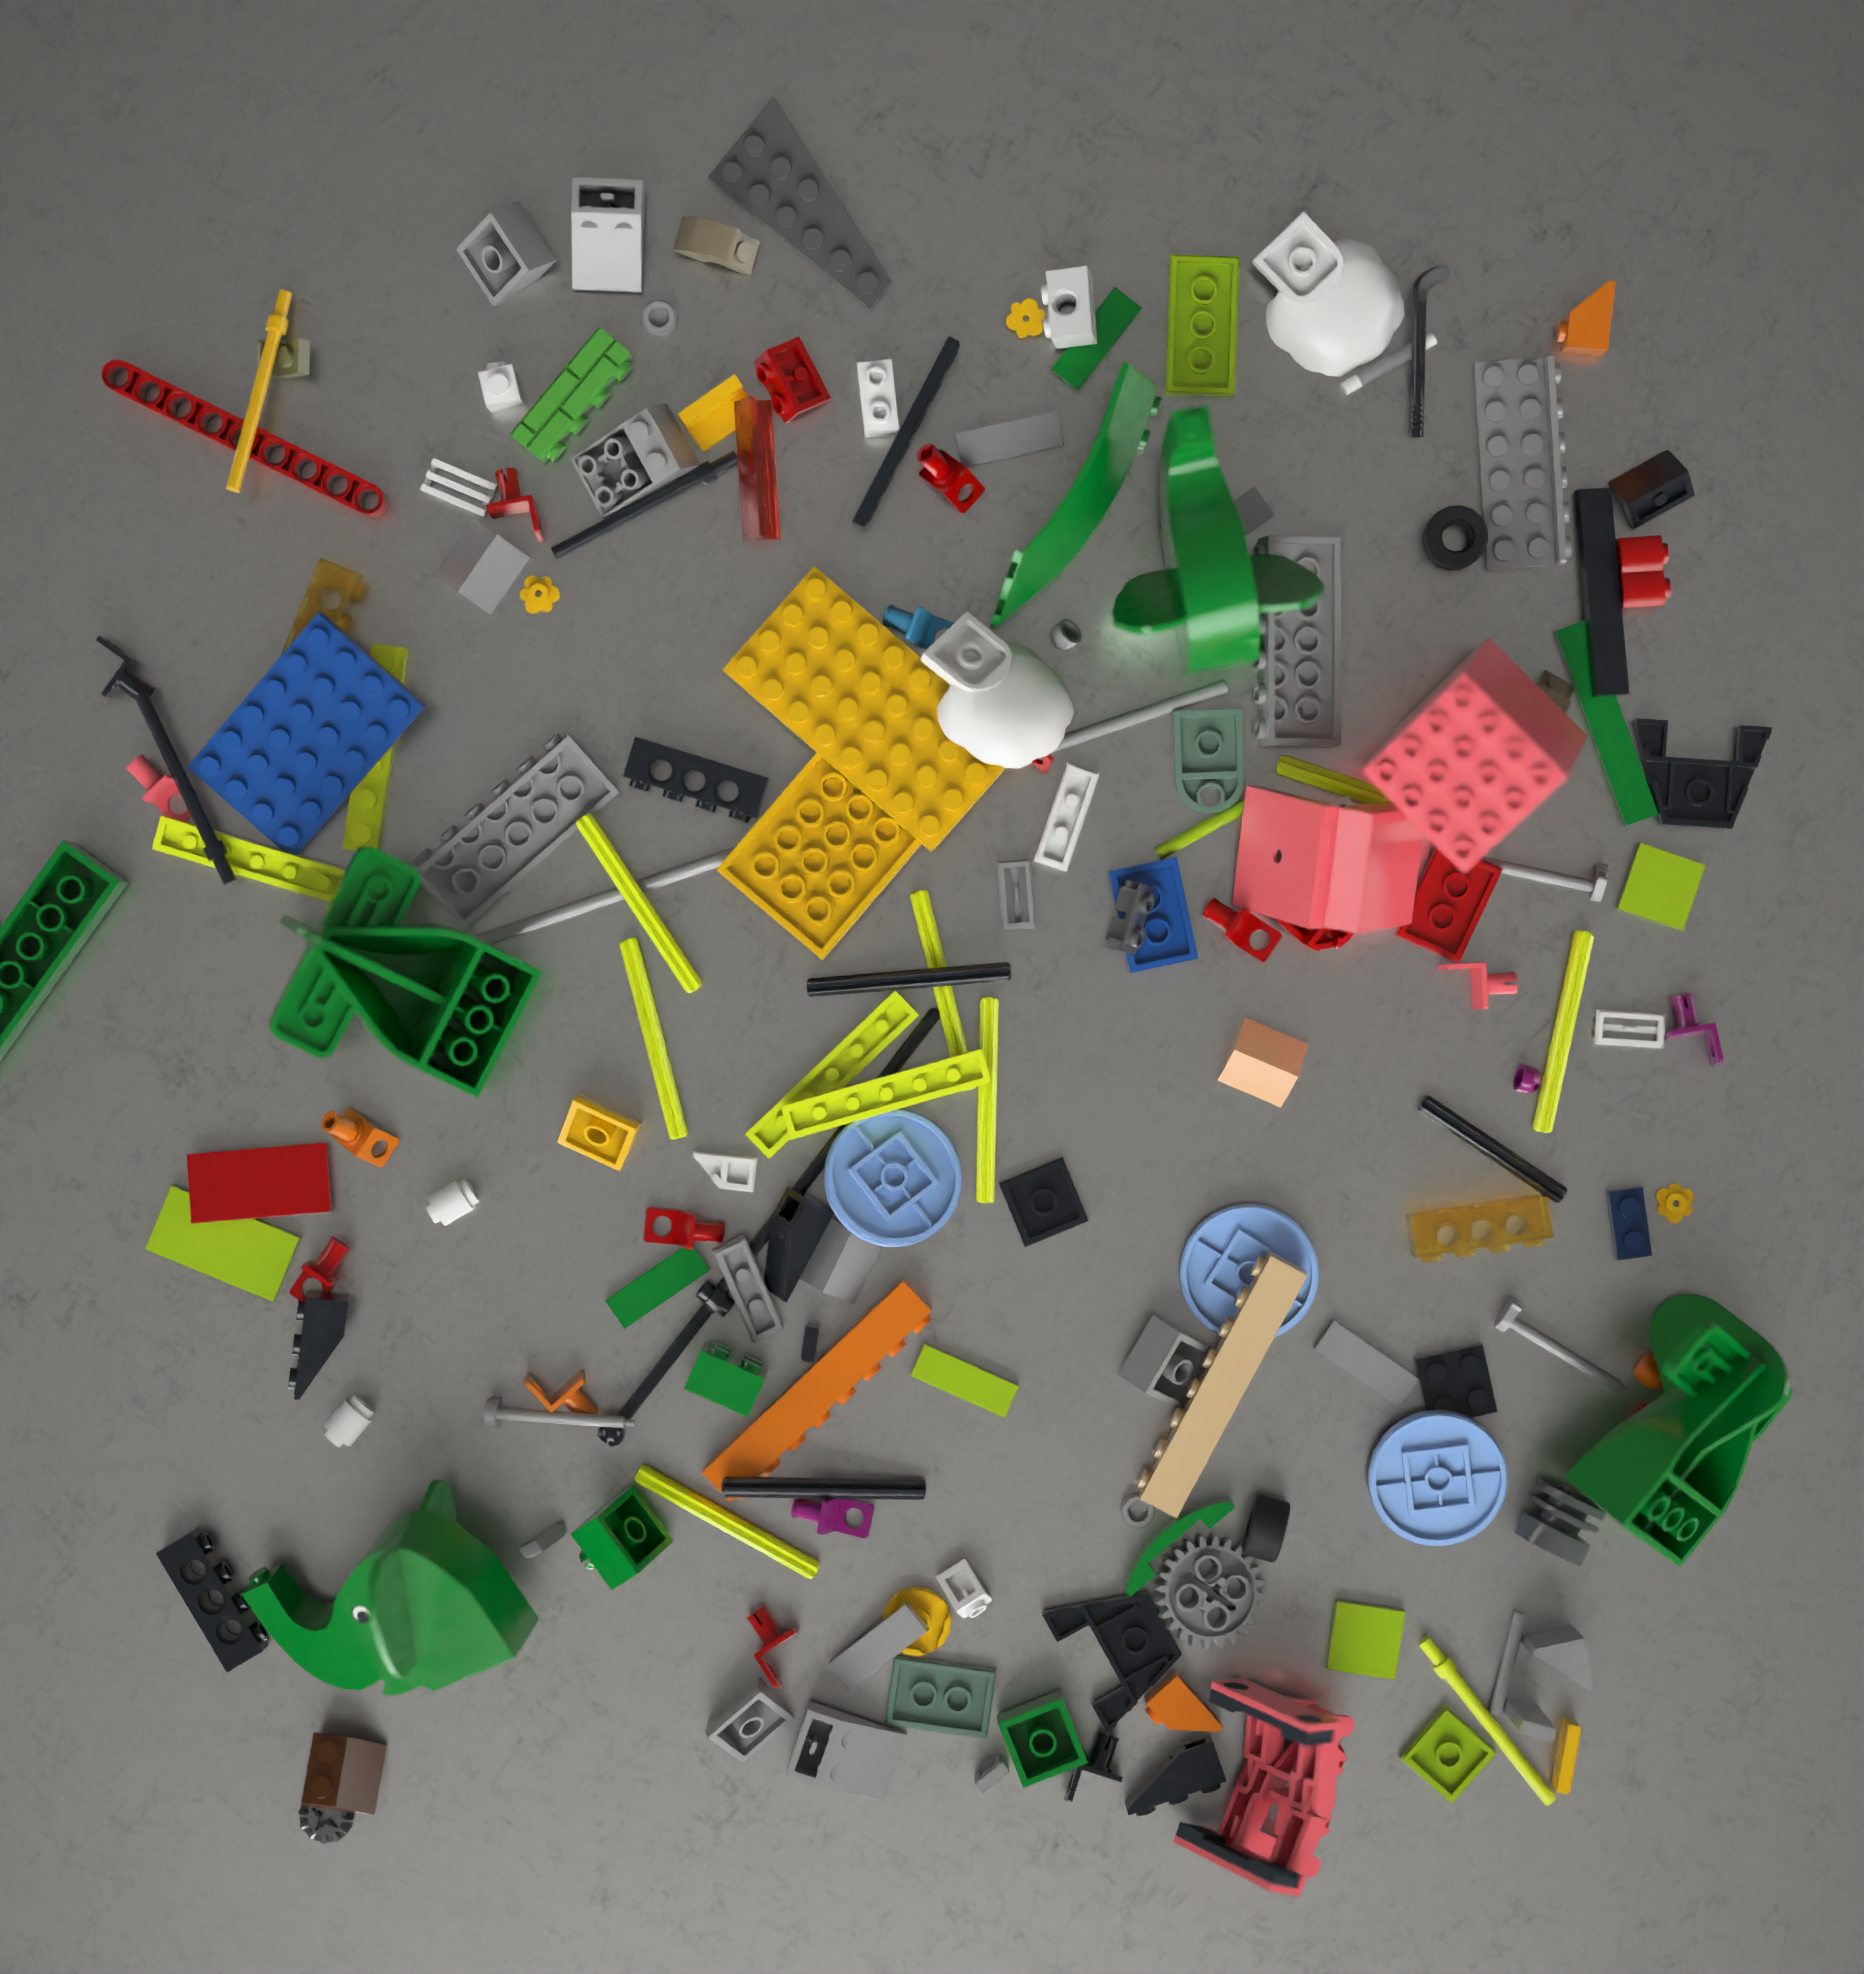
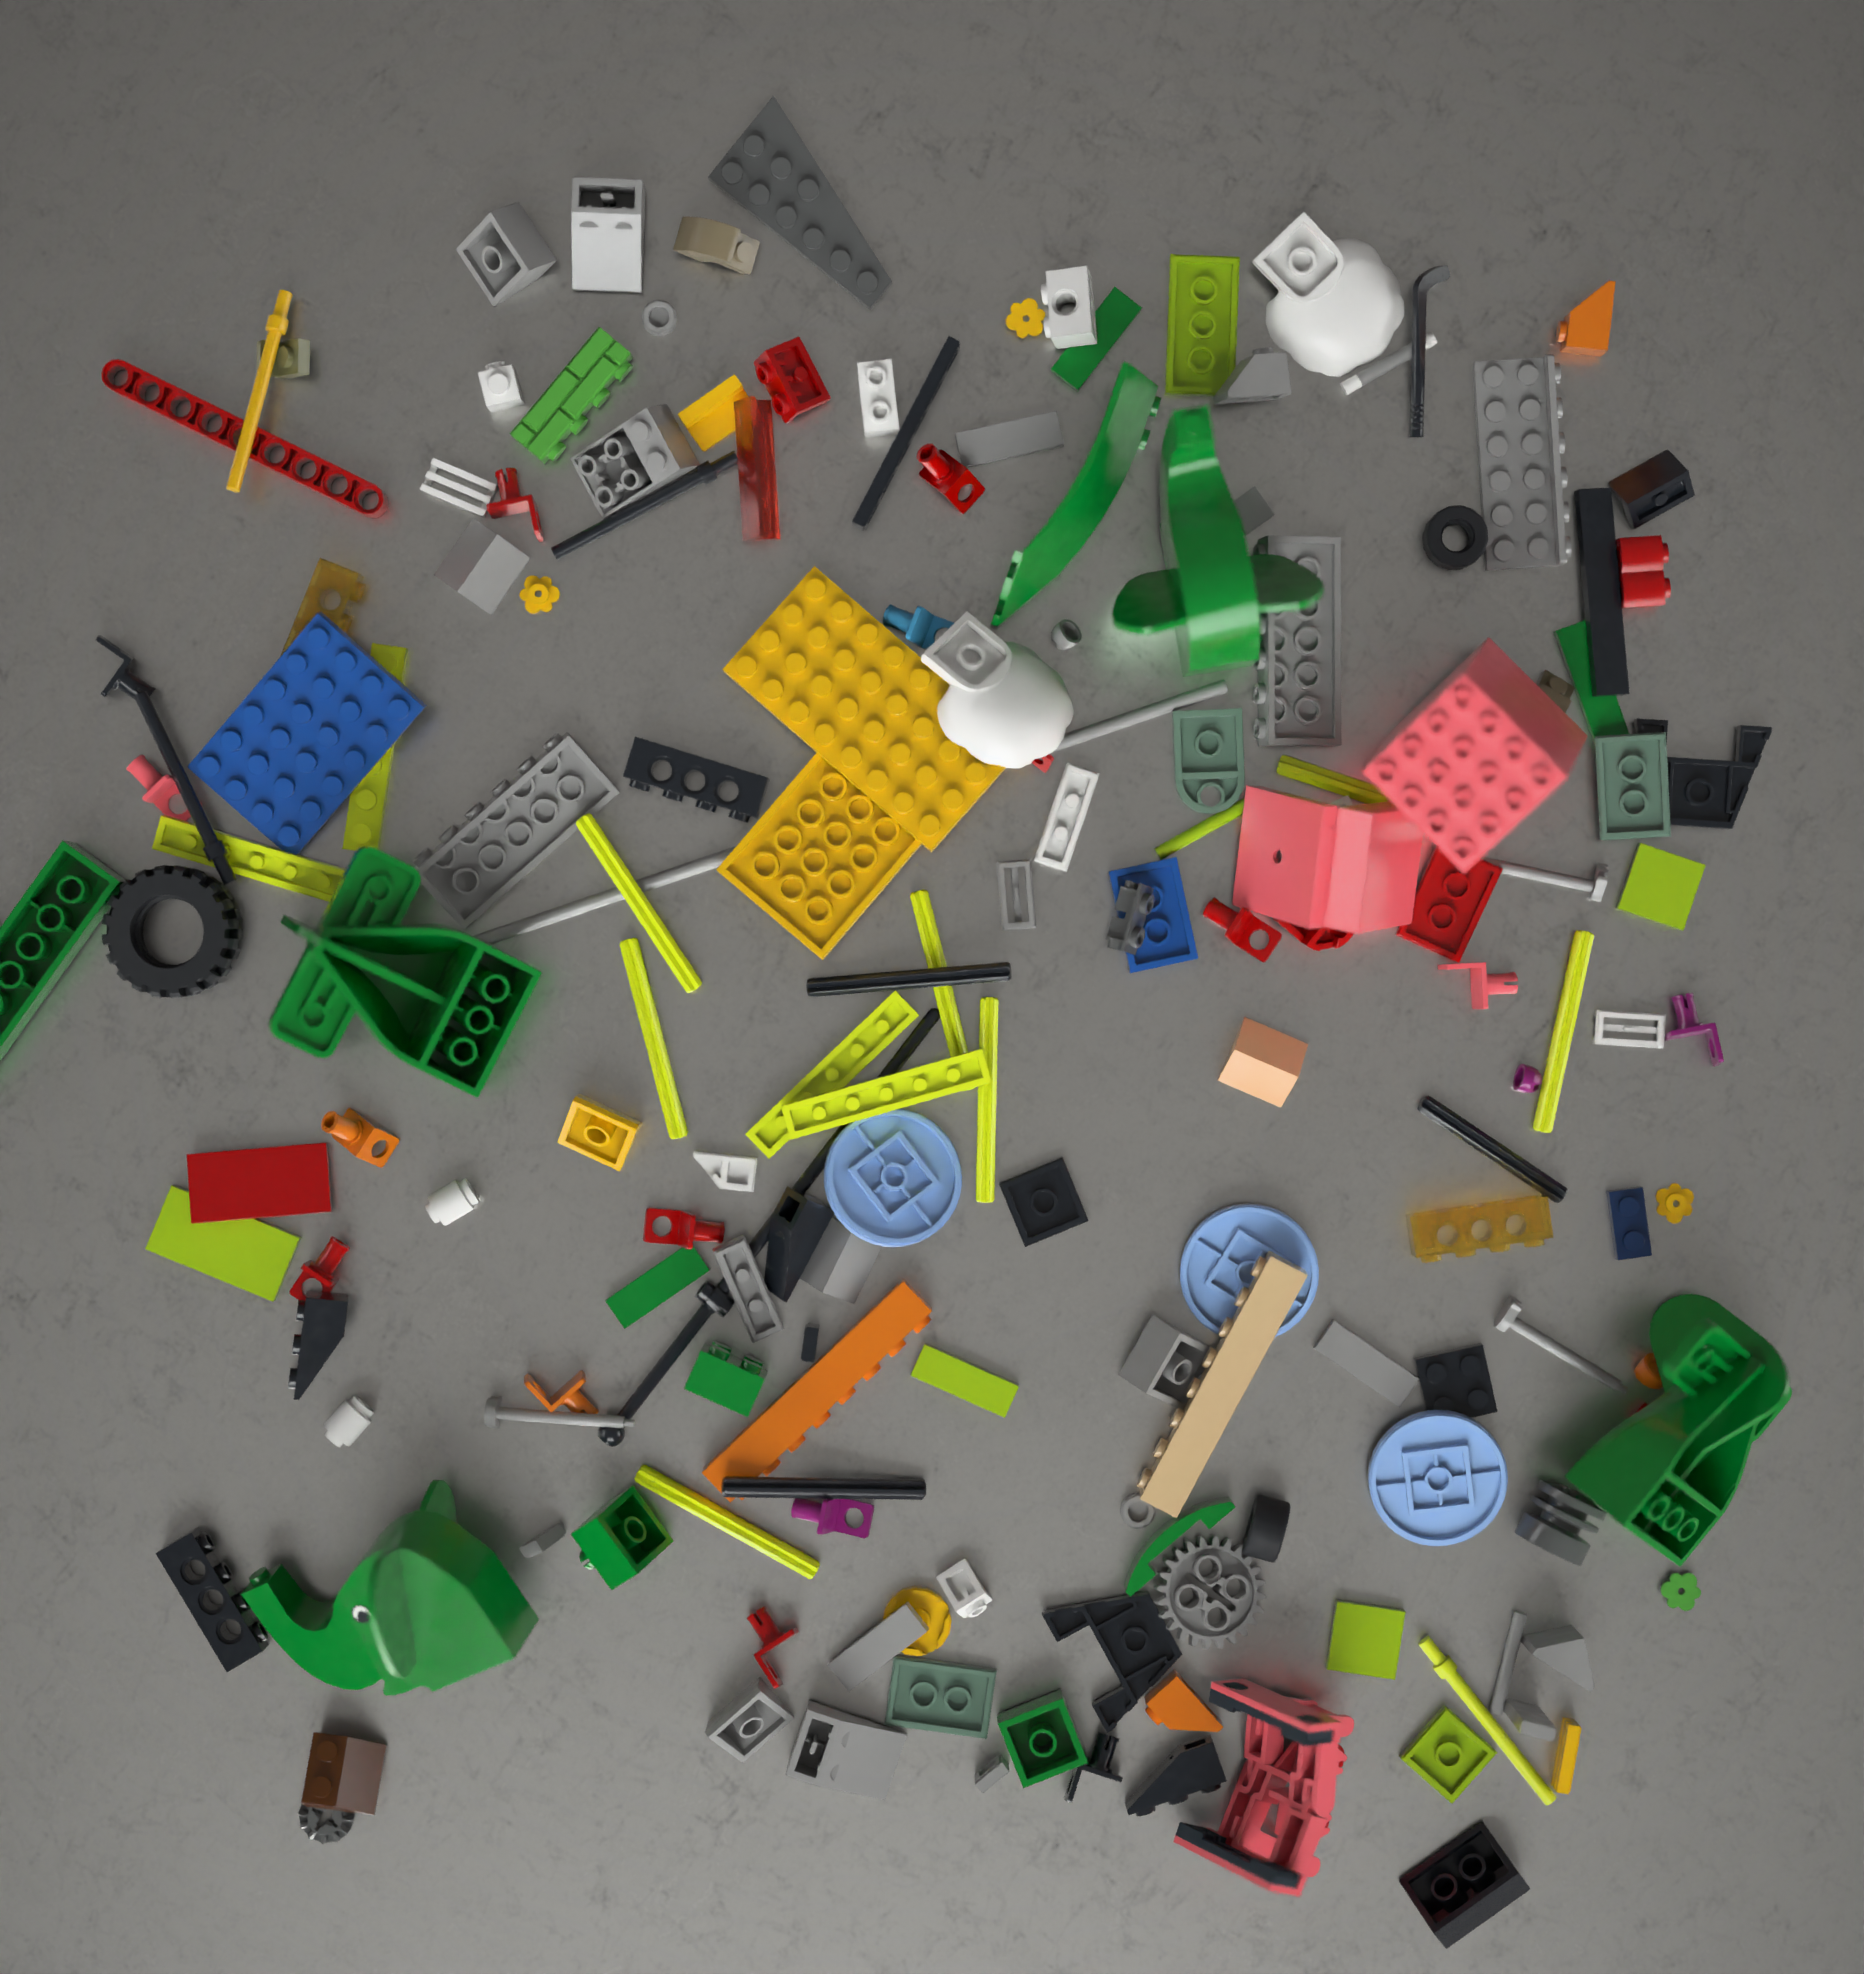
(126, 938): none -> black tyre
(1257, 378): none -> light grey slope
(1464, 1885): none -> black slope
(1632, 786): none -> sand green tile
(1690, 1591): none -> bright green plant

